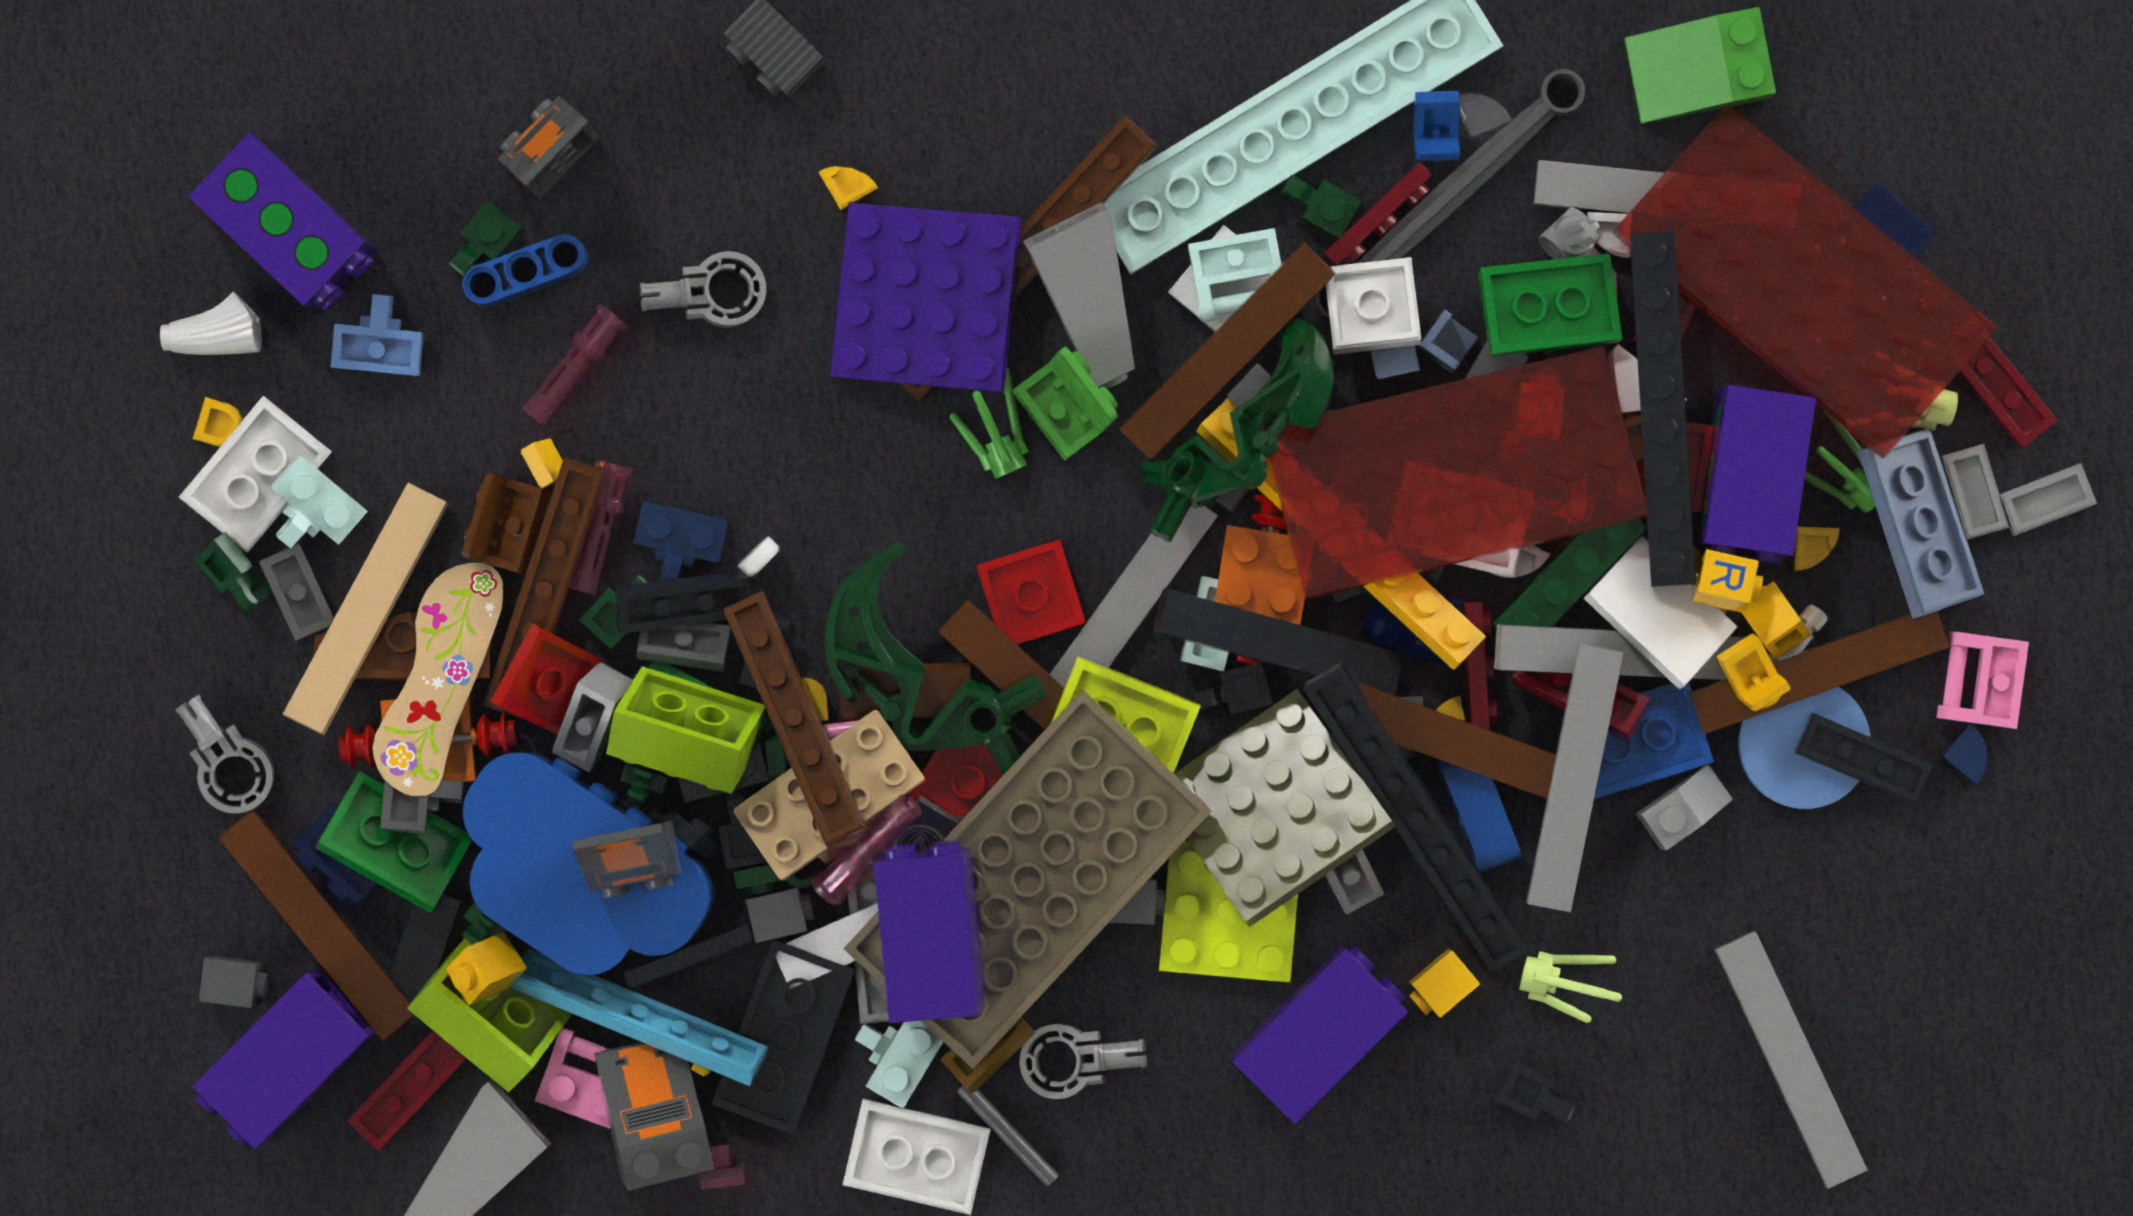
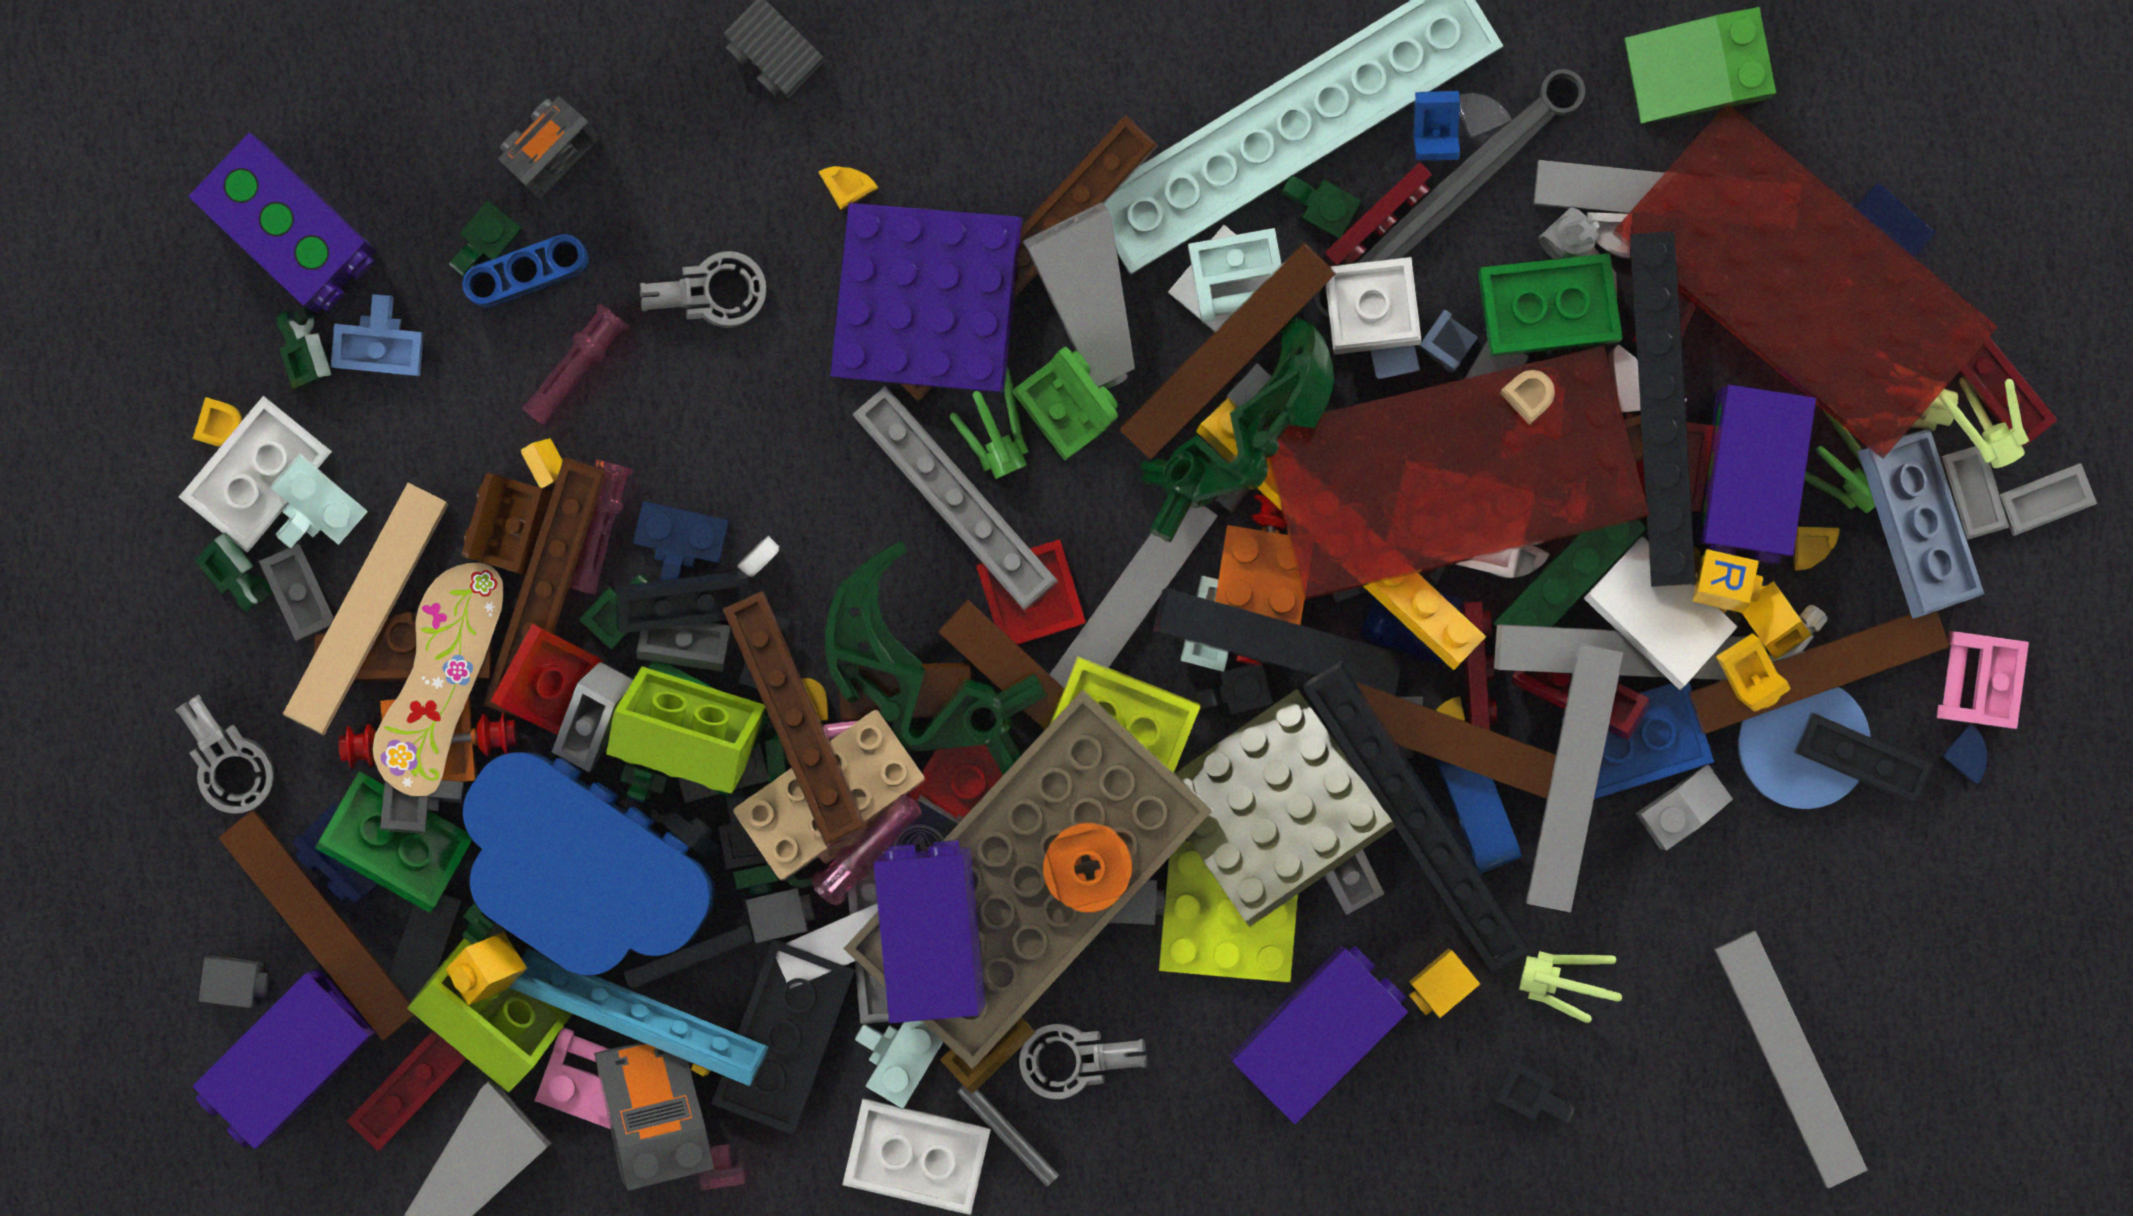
(220, 331): white piece -> none
(304, 353): none -> dark green plate
(628, 858): dark grey slope -> none
(955, 498): none -> light grey tile
(1100, 844): none -> orange plate
(1530, 394): none -> tan tile
(1999, 443): none -> yellowish green plant

